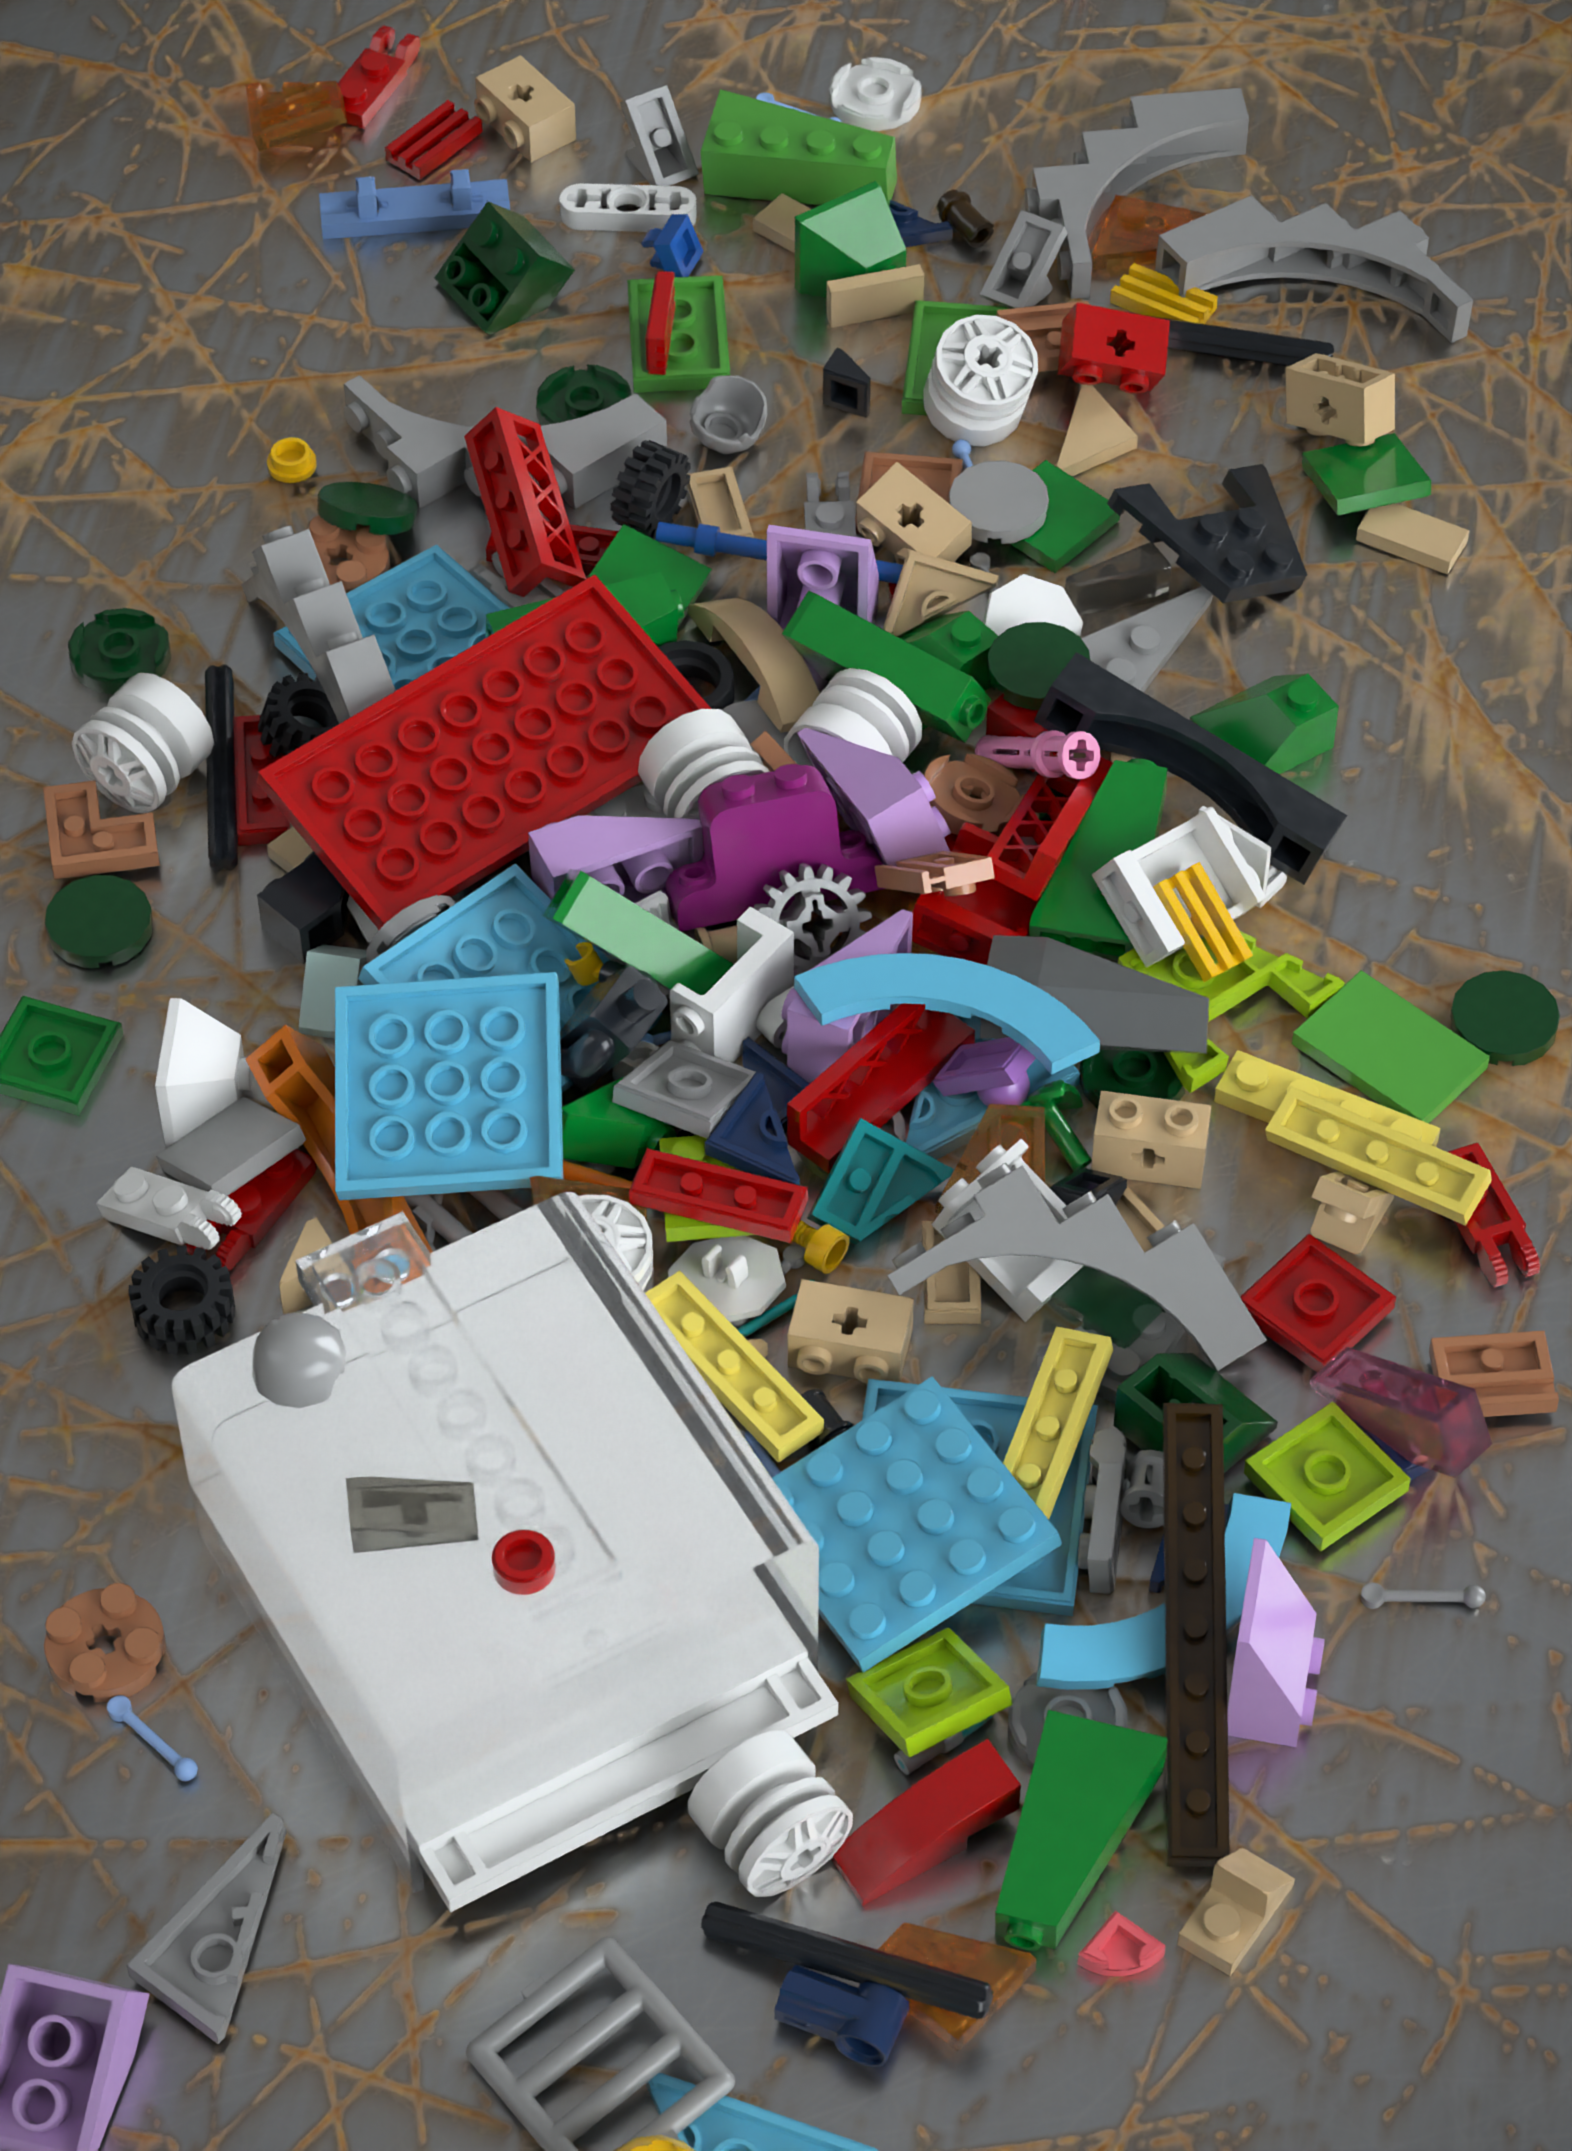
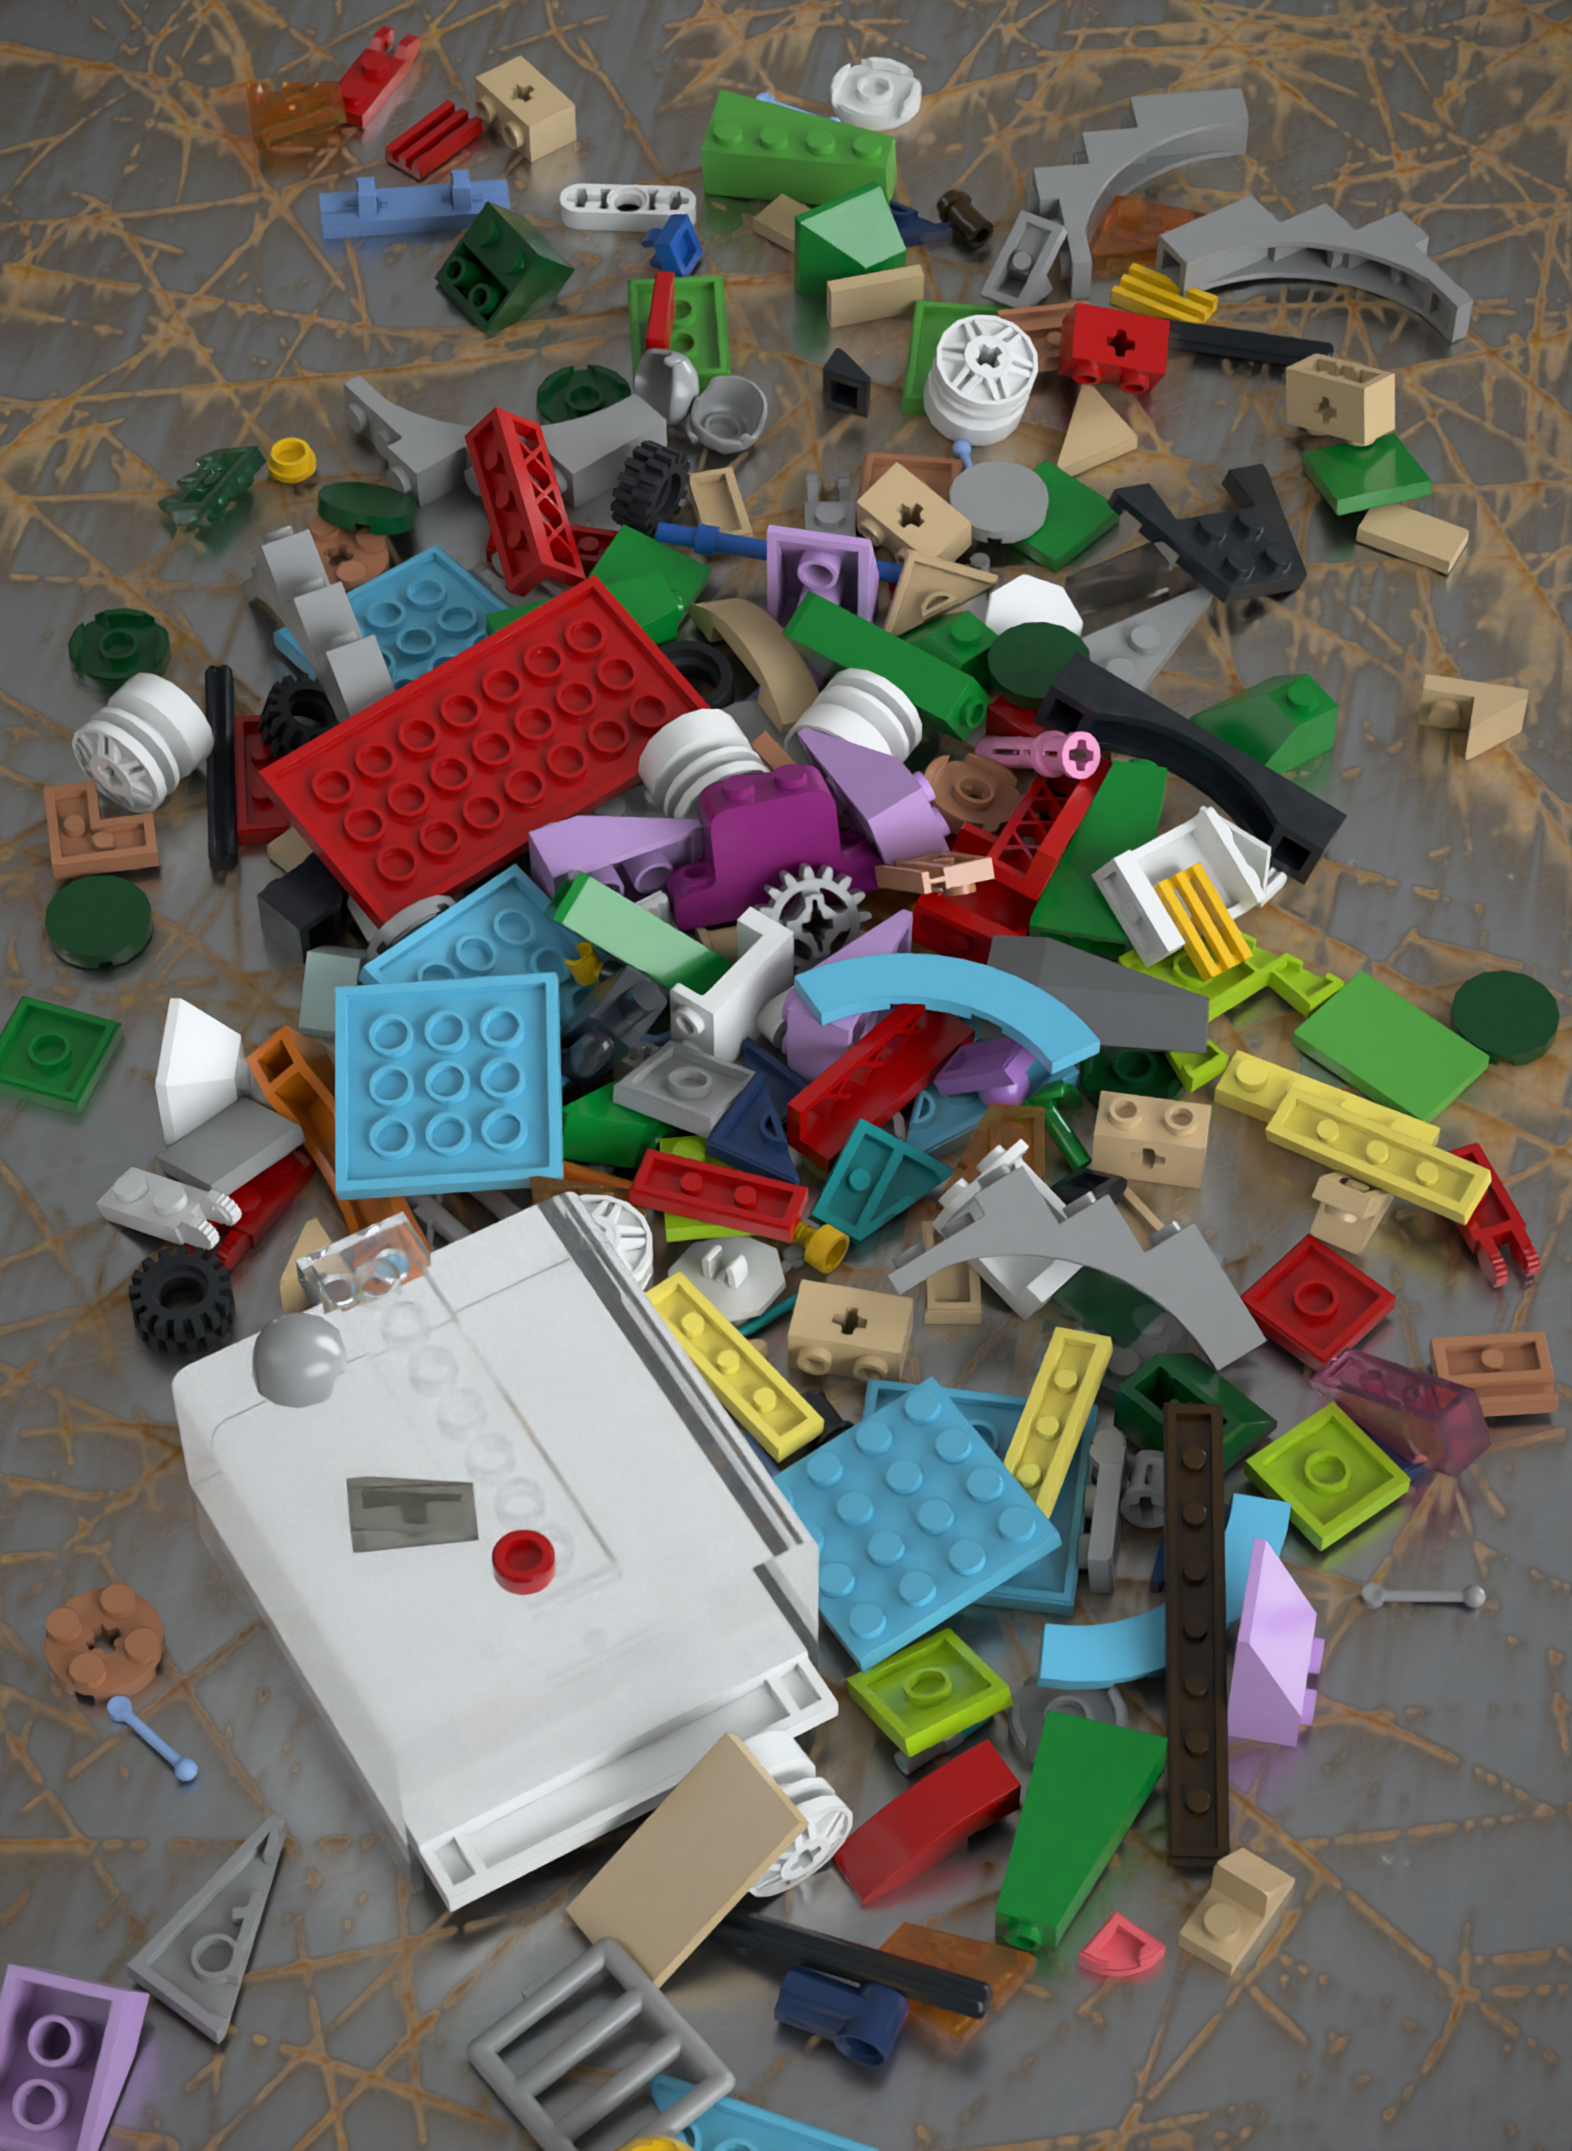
(212, 489): none -> clear green plate
(659, 139): light grey slope -> none
(667, 383): none -> light grey hair
(690, 1860): none -> tan tile
(1484, 709): none -> tan slope

